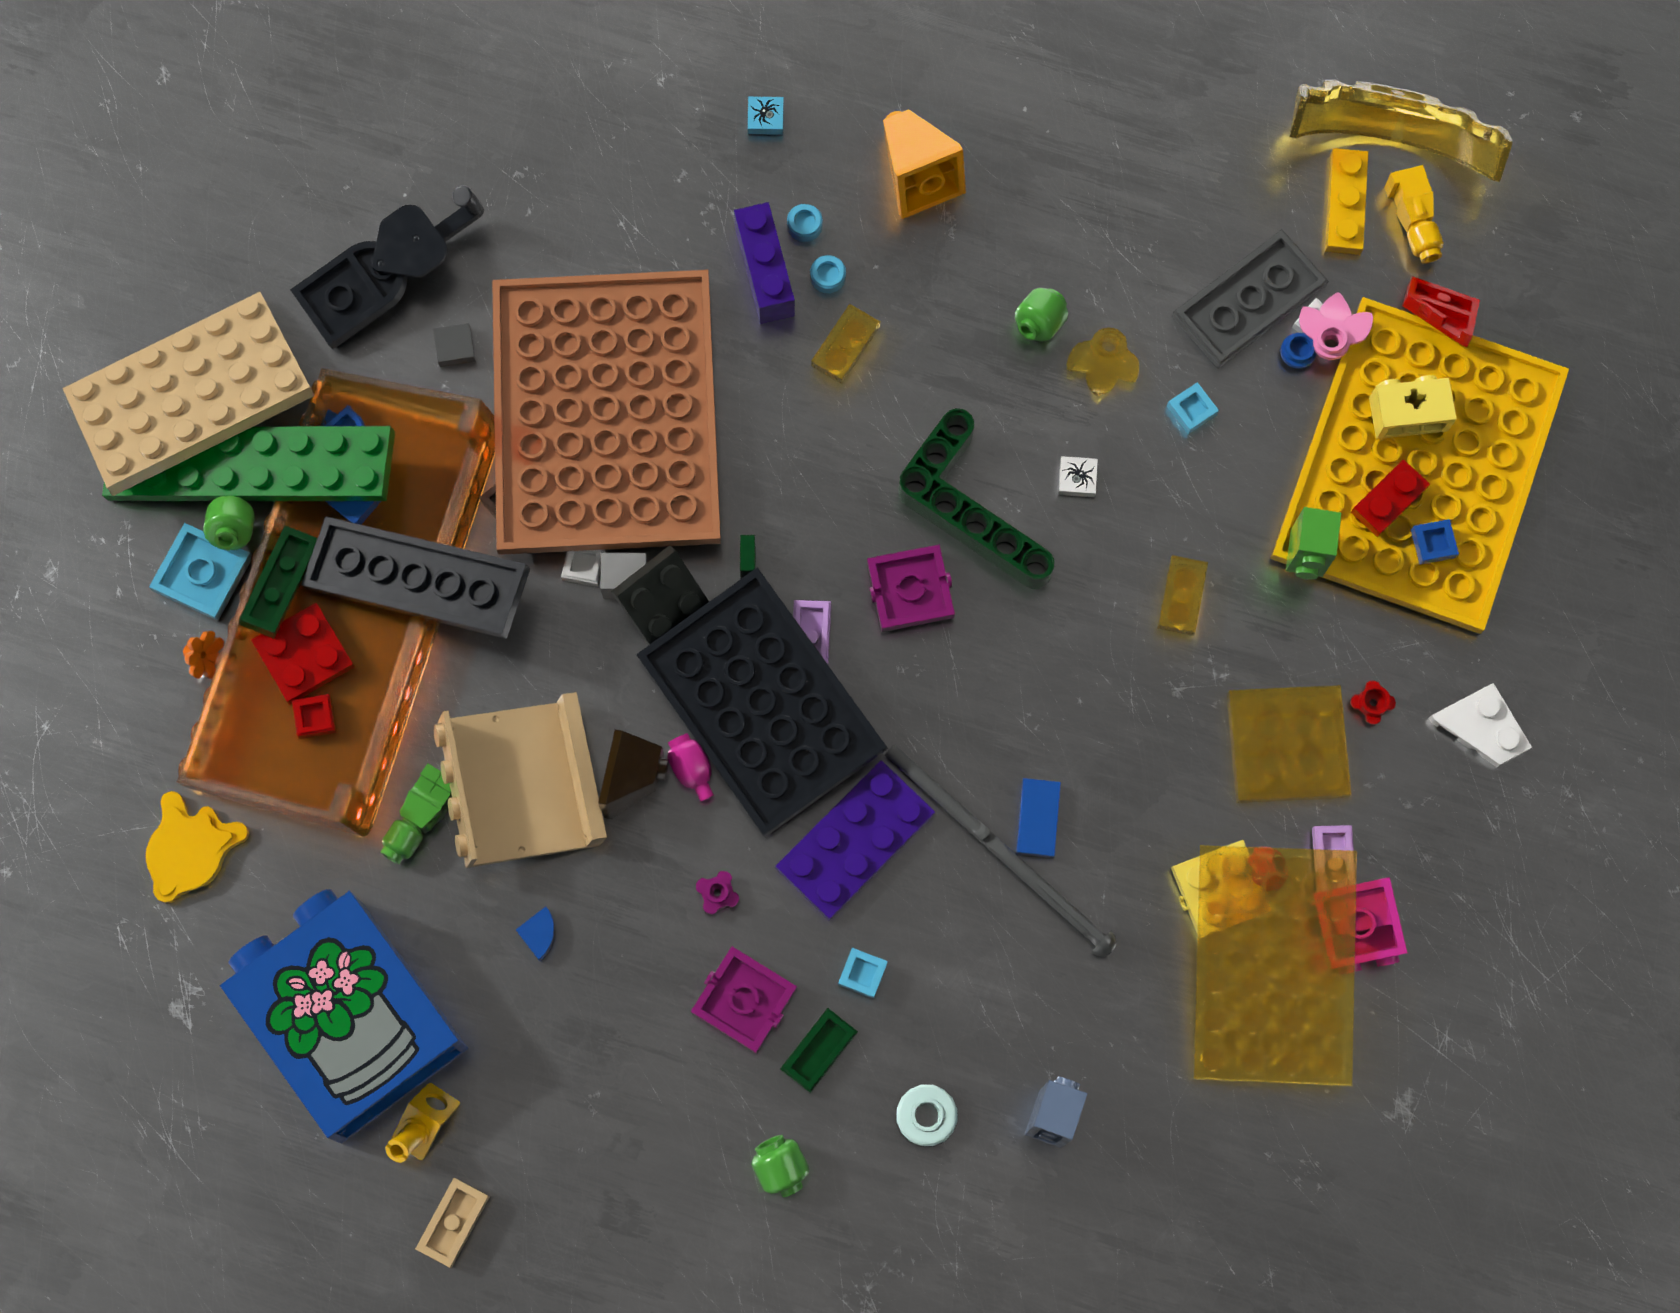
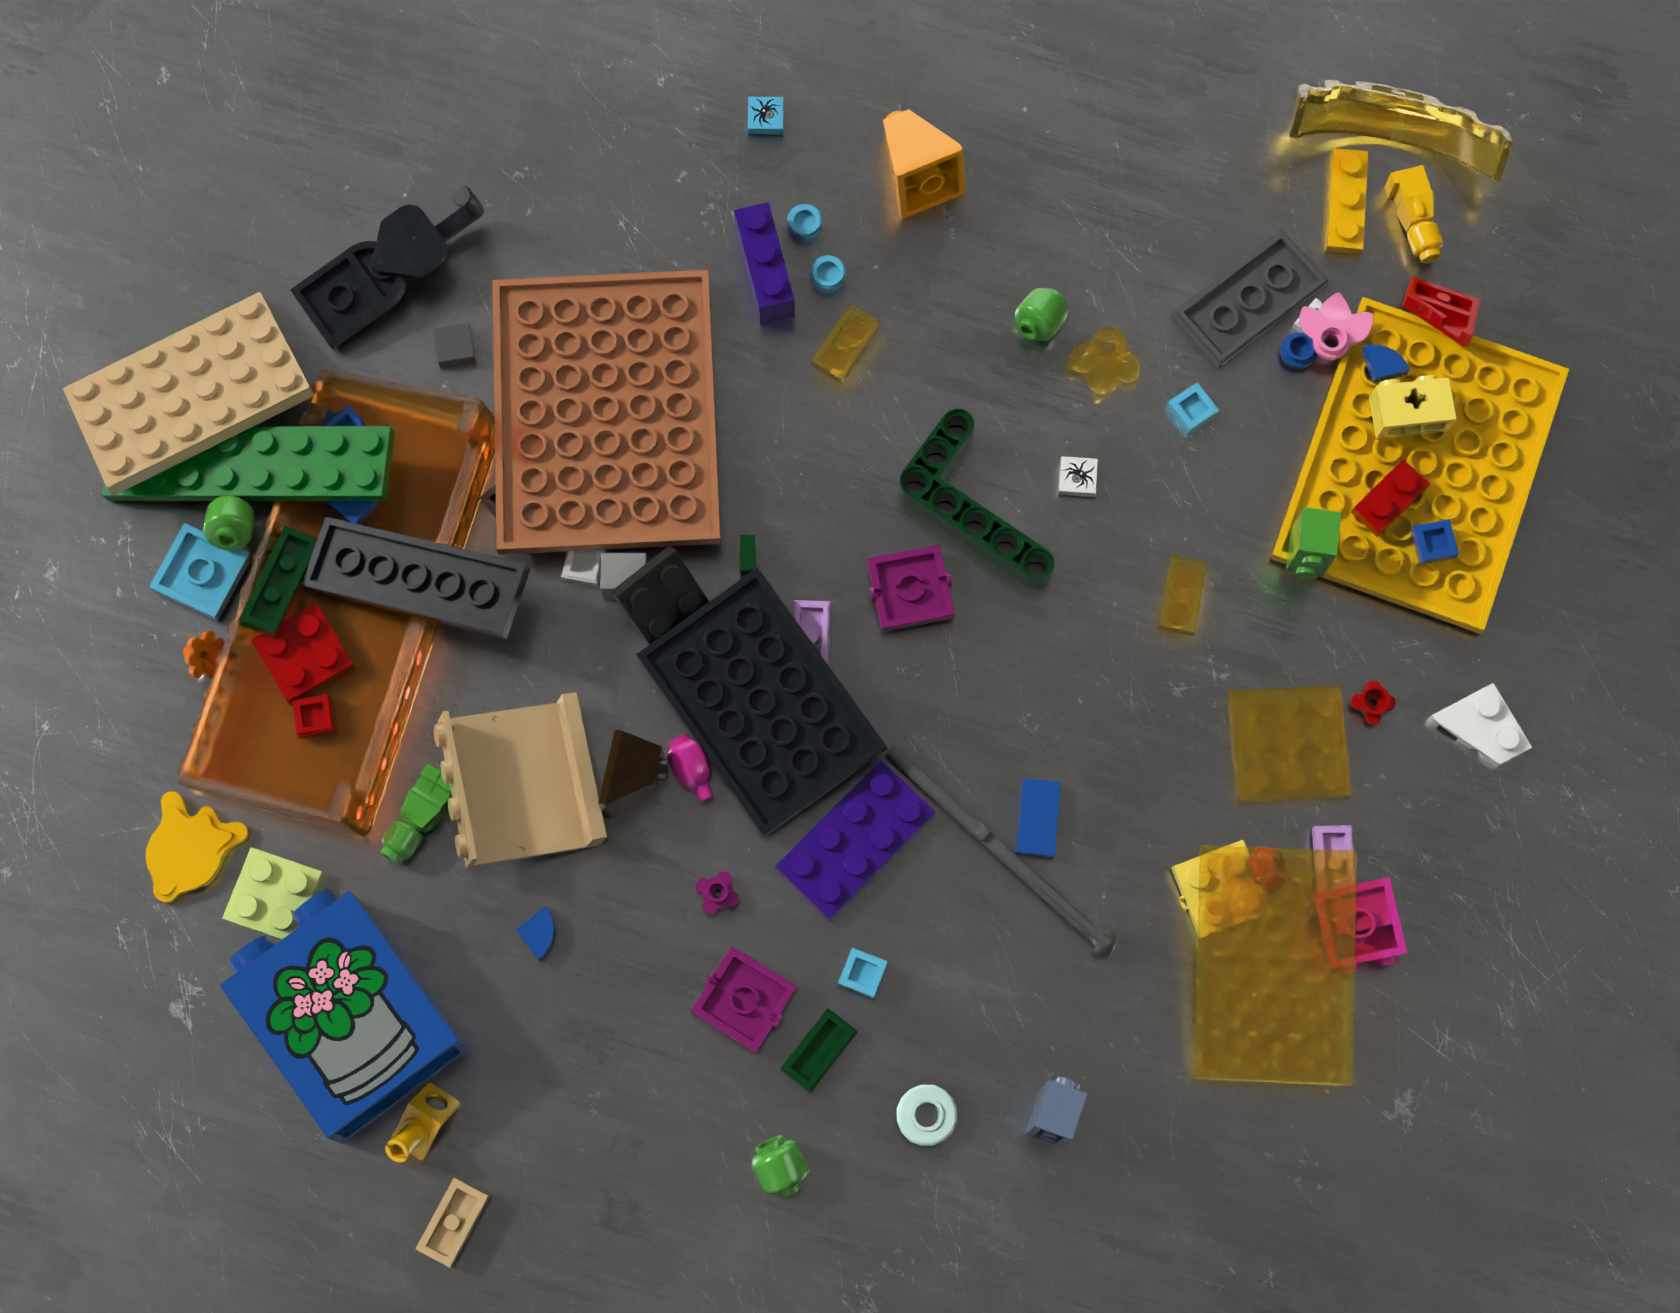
(270, 893): none -> yellowish green plate
(1384, 363): none -> blue tile

